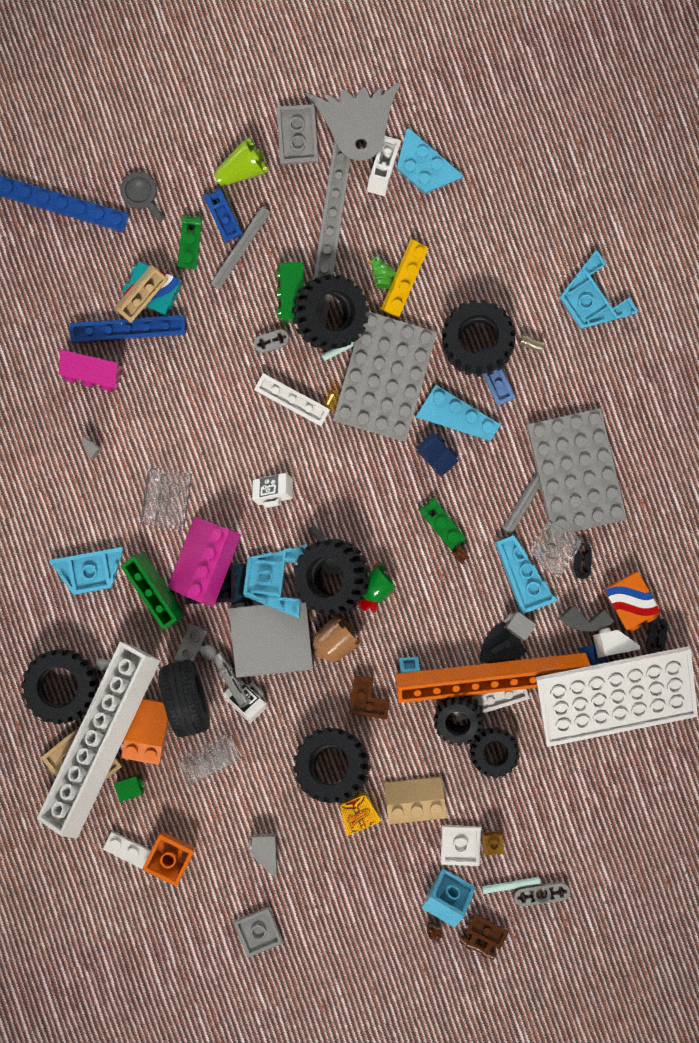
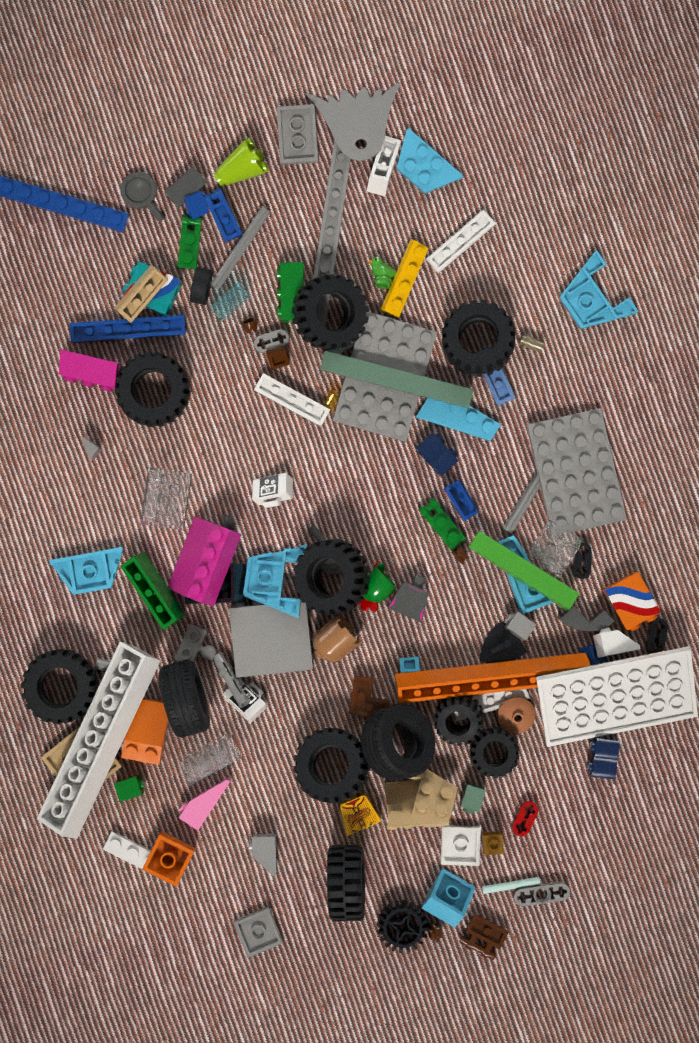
(134, 371): none -> black tyre
(185, 186): none -> dark grey hinge
(196, 205): none -> blue slope
(200, 806): none -> bright pink slope
(201, 286): none -> black tyre
(228, 522): none -> dark grey bush
(229, 301): none -> clear light blue hinge
(249, 324): none -> reddish brown hinge
(277, 357): none -> reddish brown plate
(346, 883): none -> black tyre
(379, 747): none -> black tyre
(396, 379): none -> sand green tile
(396, 942): none -> black gear
(410, 599): none -> dark grey torso
(432, 804): none -> tan wing
(460, 241): none -> white tile
(461, 500): none -> blue hinge
(472, 798): none -> sand green brick
(512, 707): none -> nougat dish
(524, 571): none -> bright green slope
(528, 821): none -> red beam
(604, 758): none -> dark blue brick

